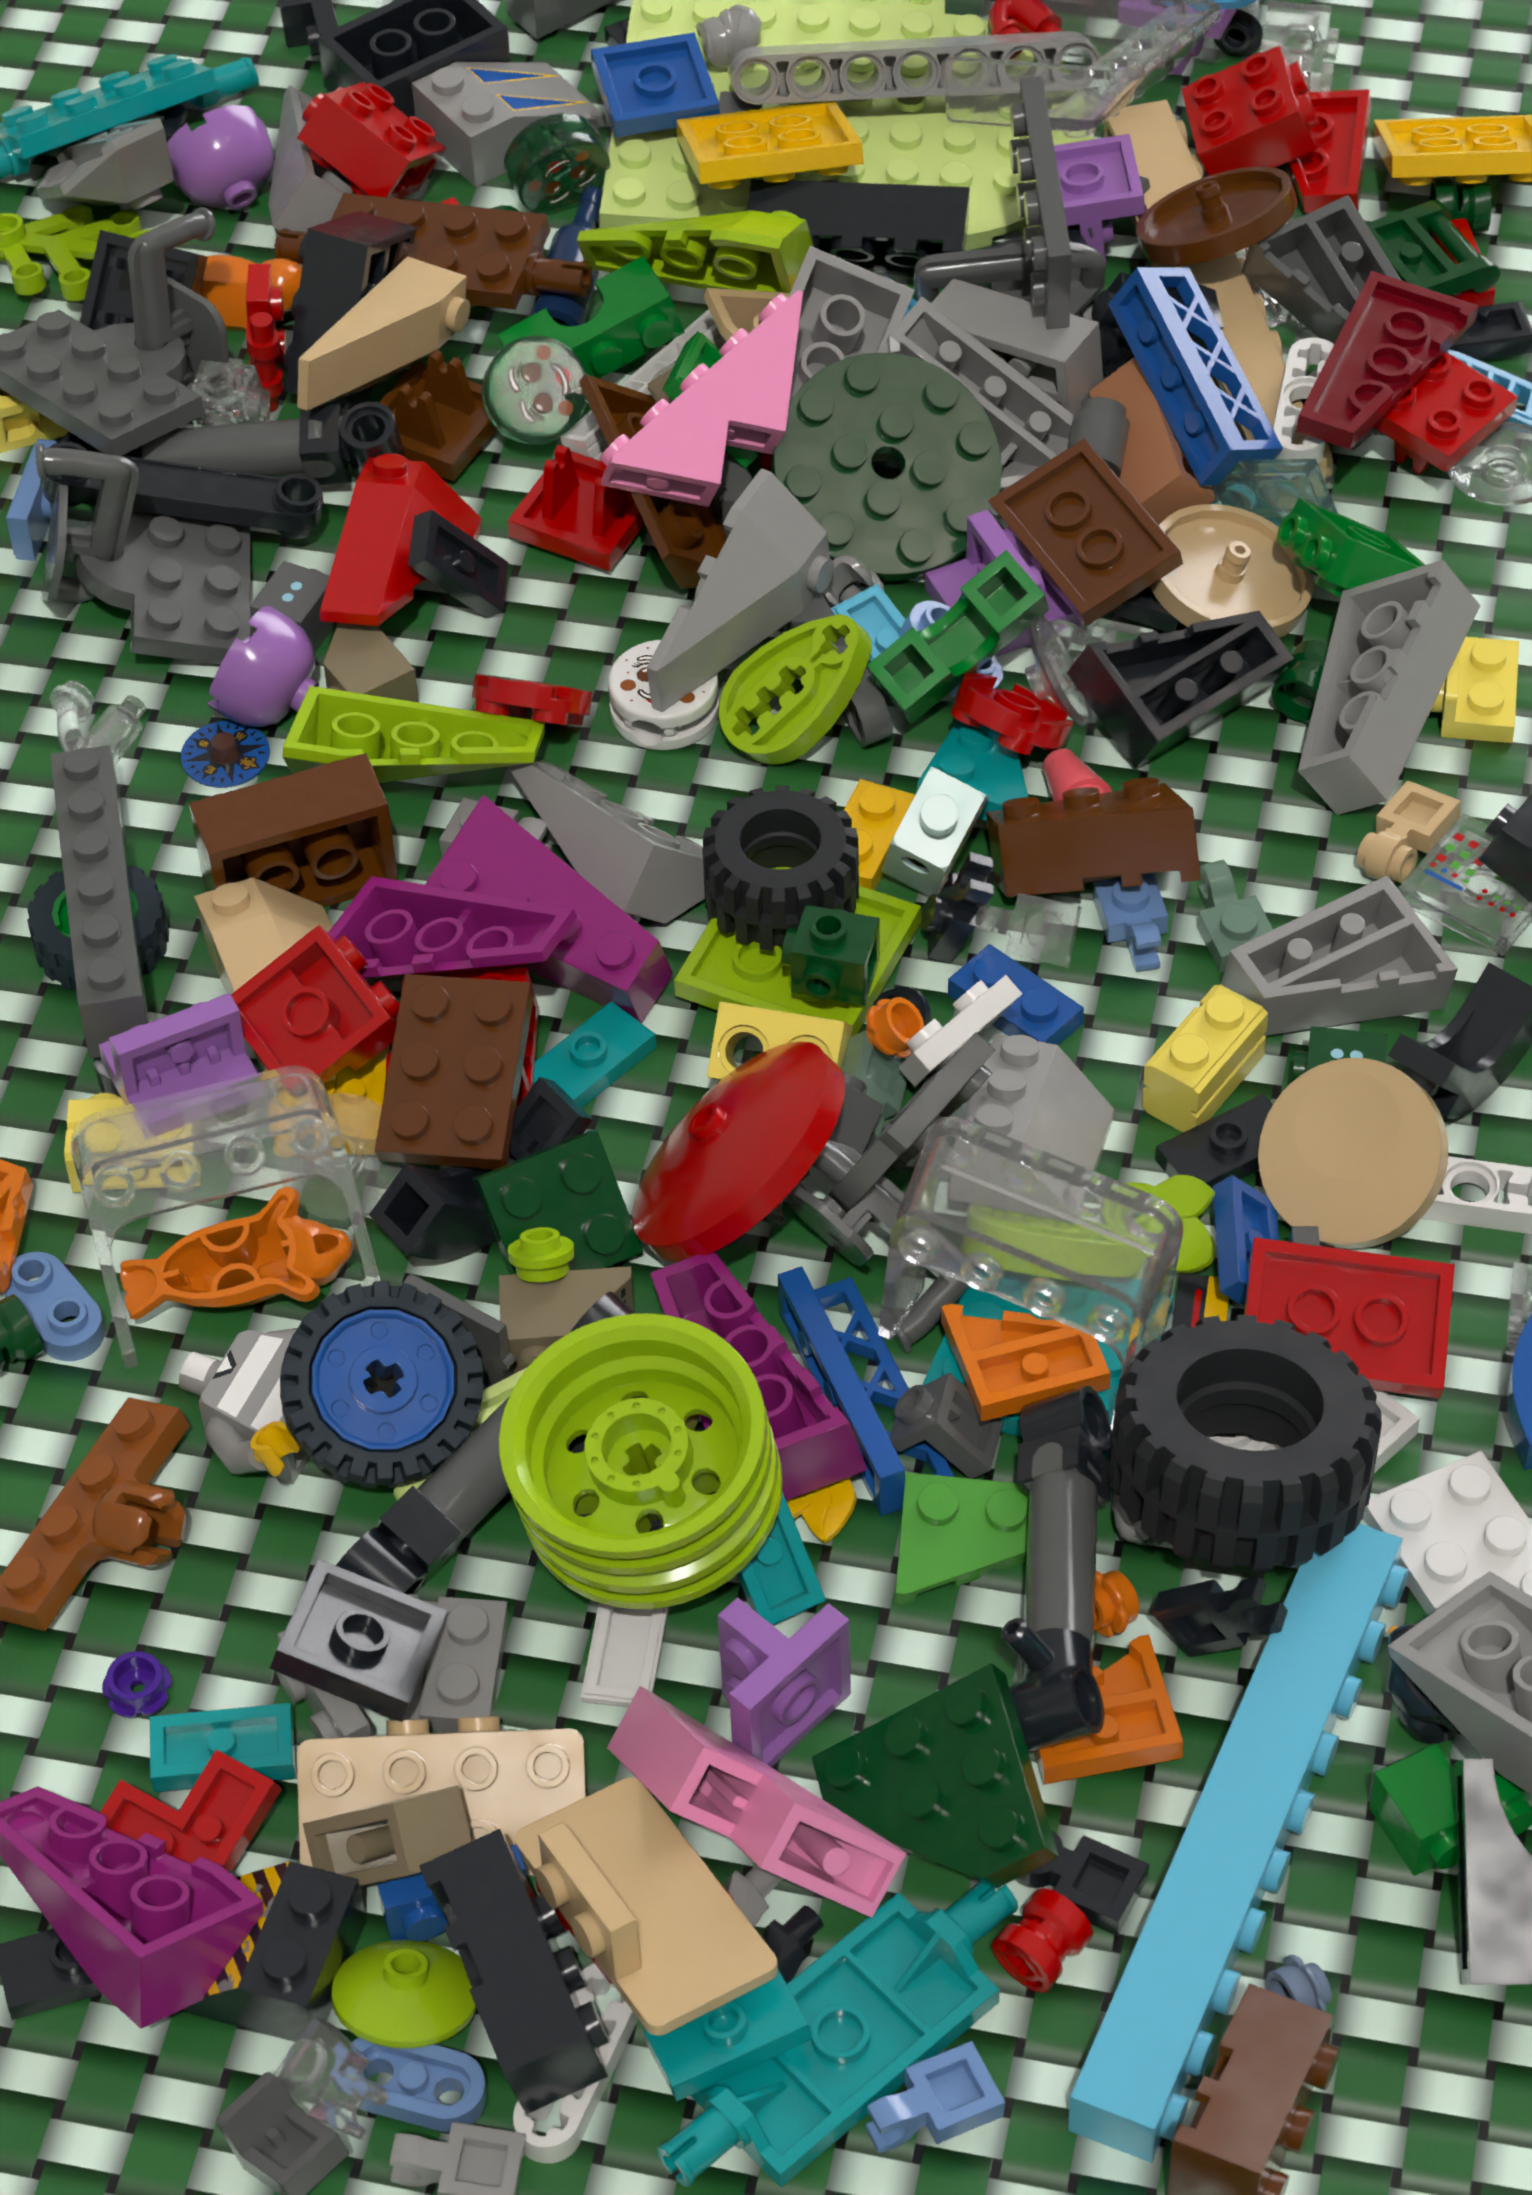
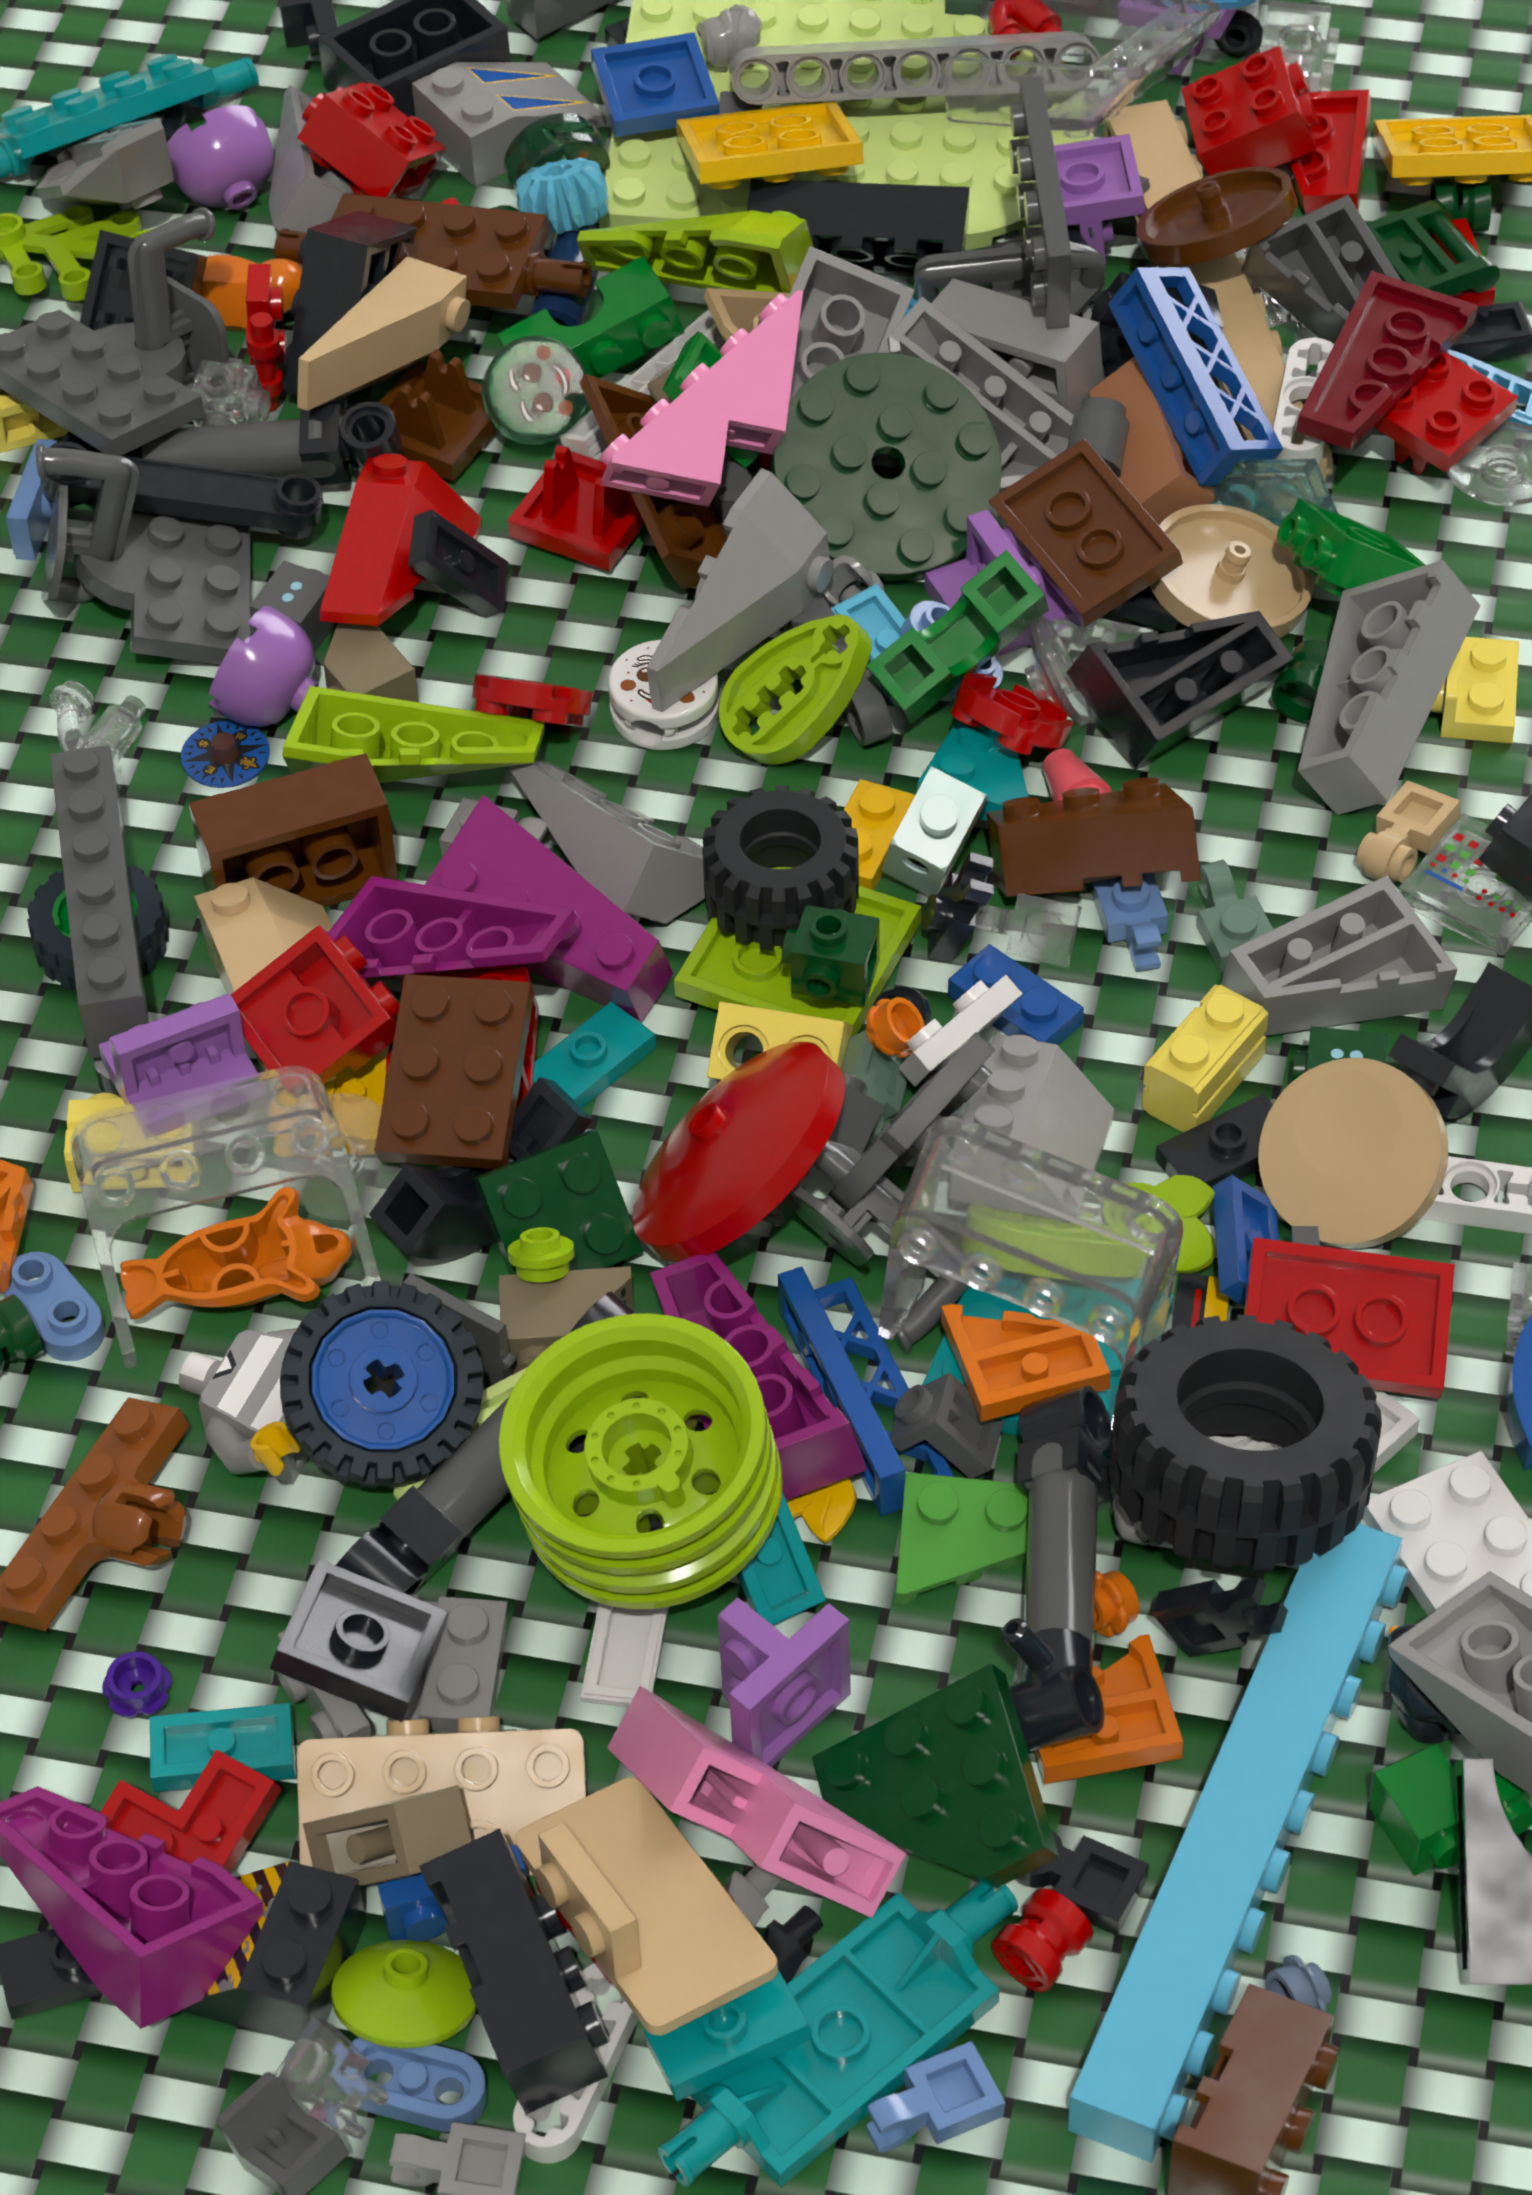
(566, 191): none -> medium azure gear

